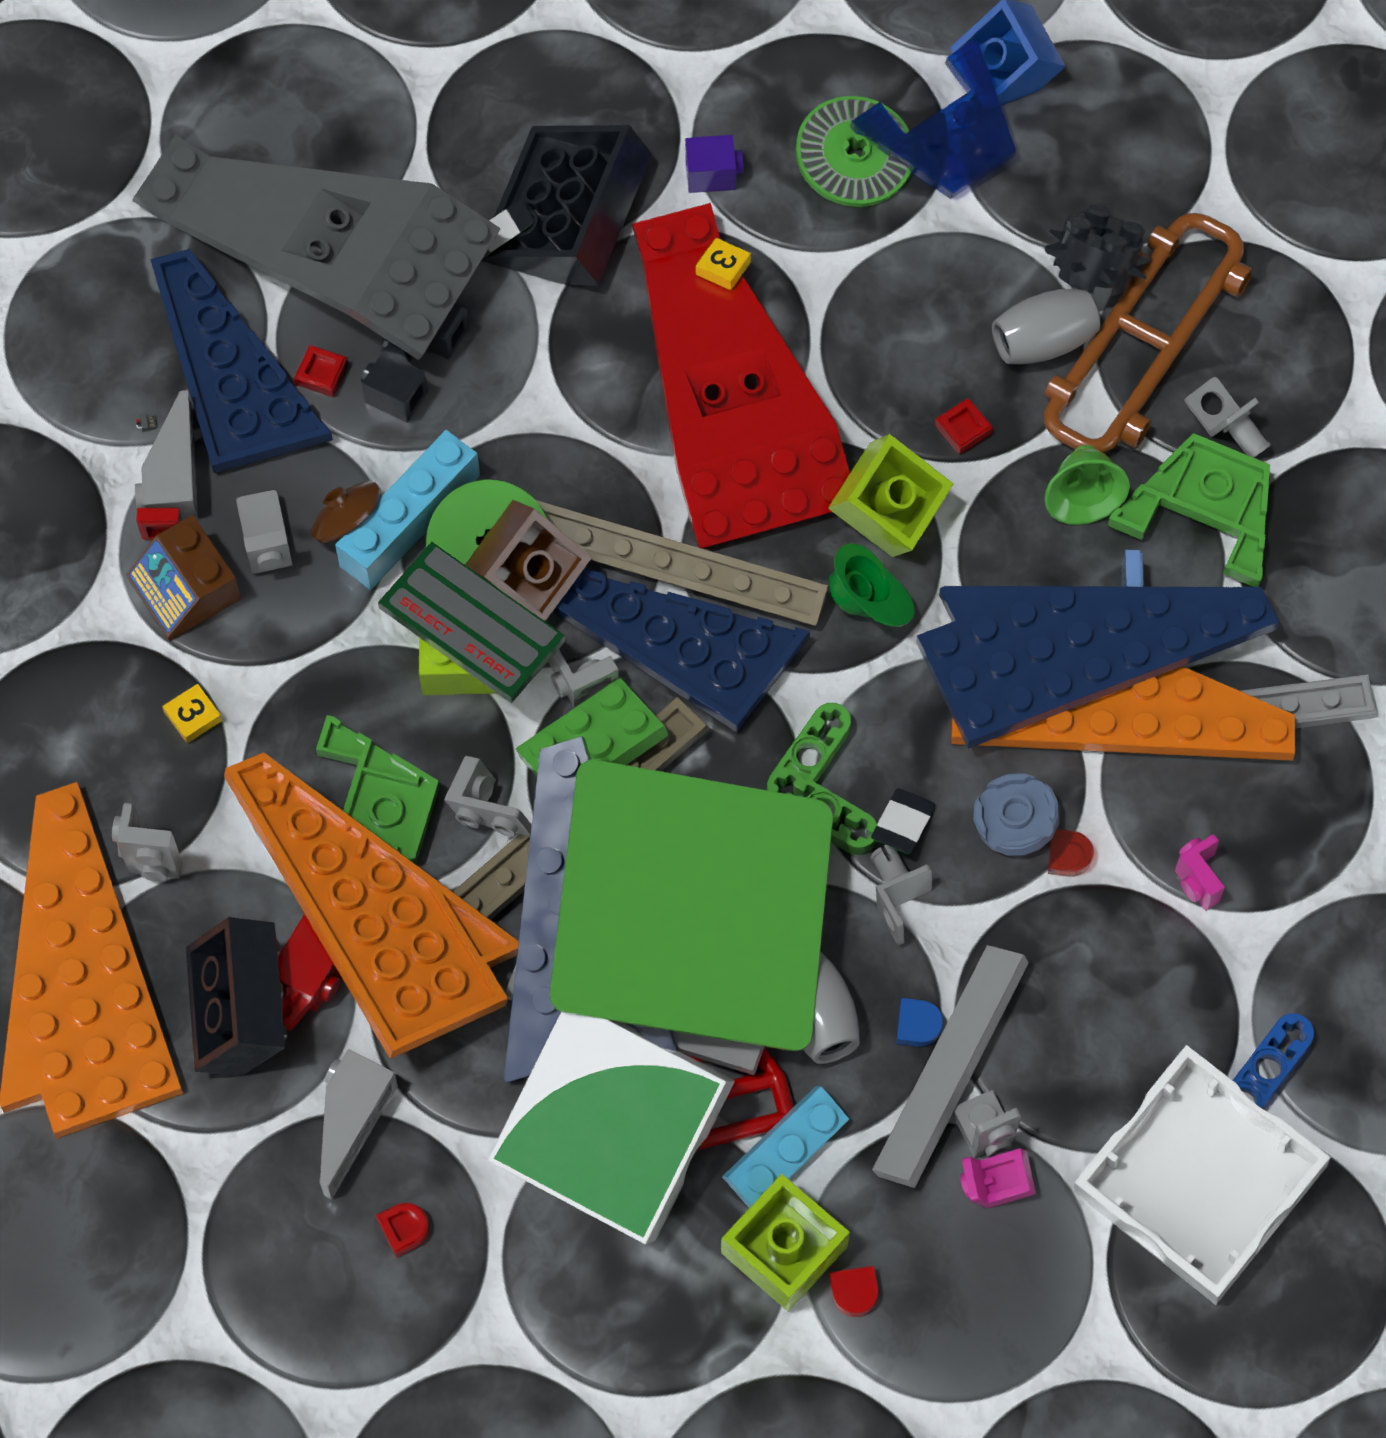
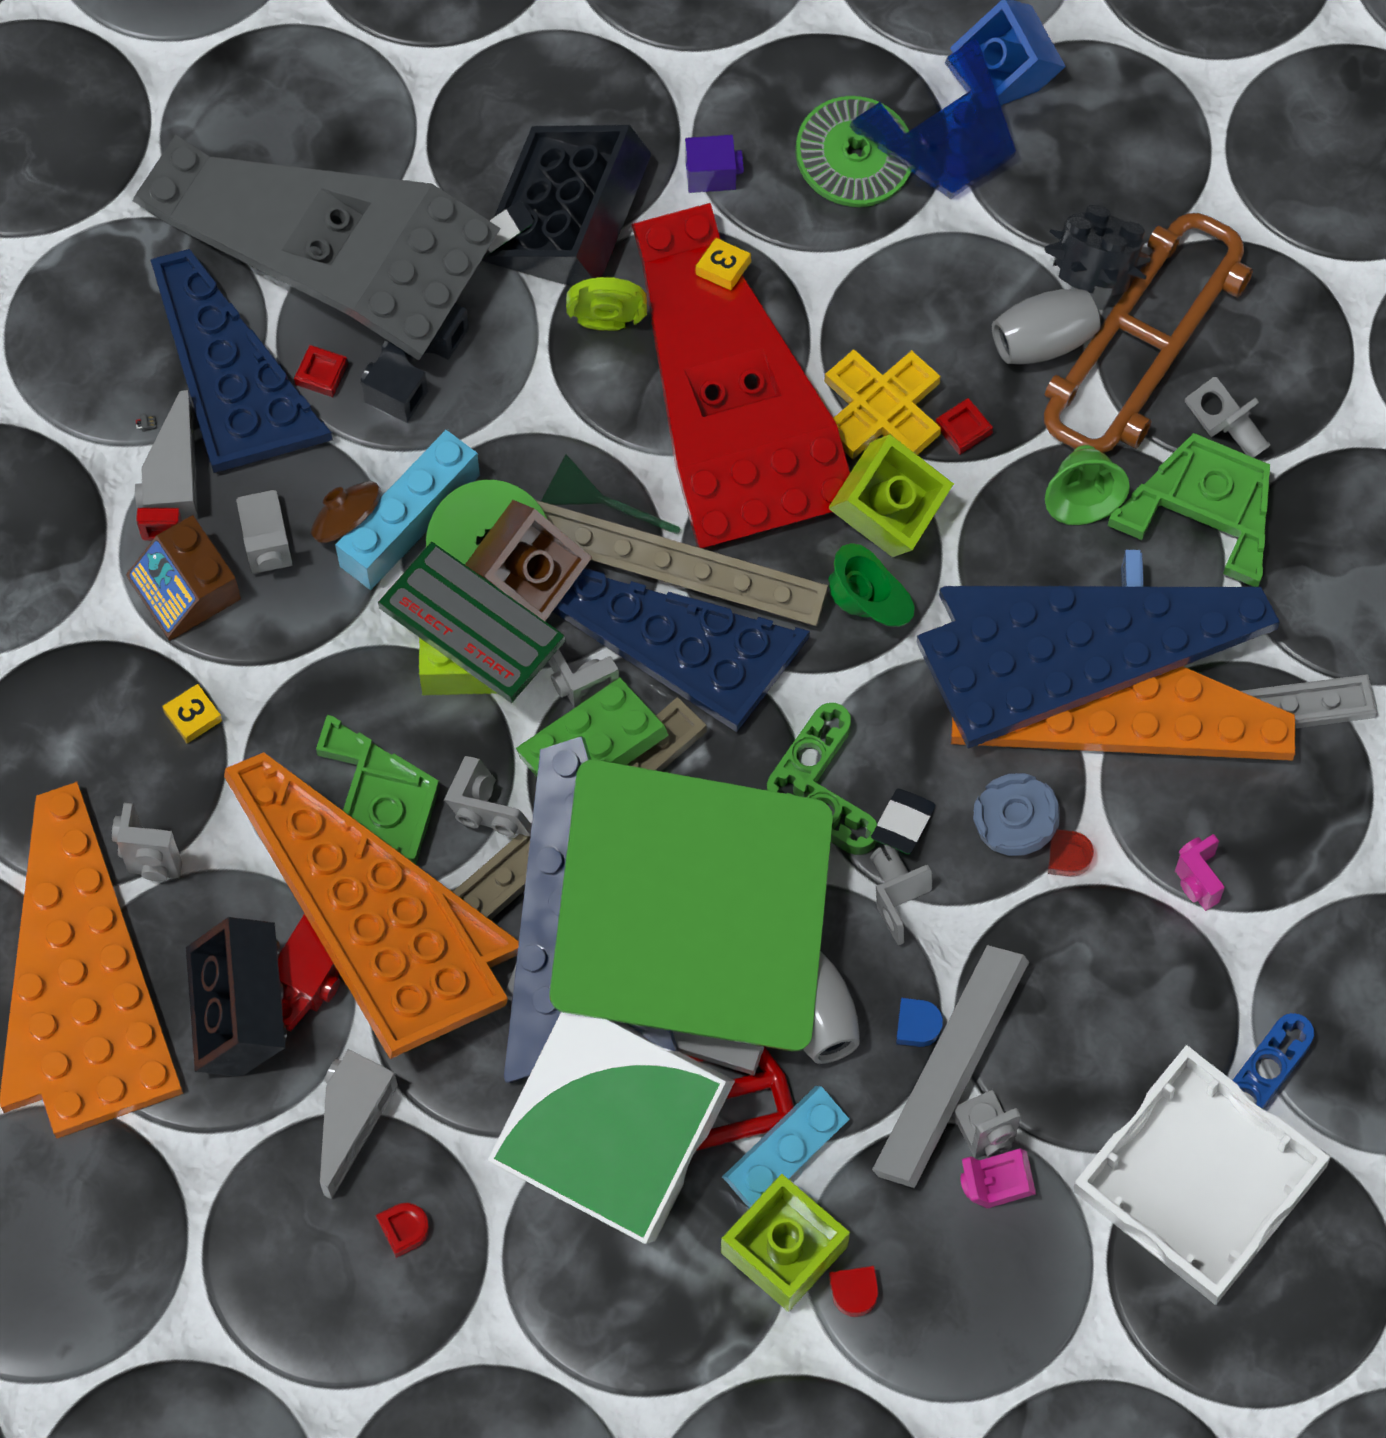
(574, 488): none -> clear green piece
(606, 303): none -> lime tile
(883, 402): none -> yellow plate

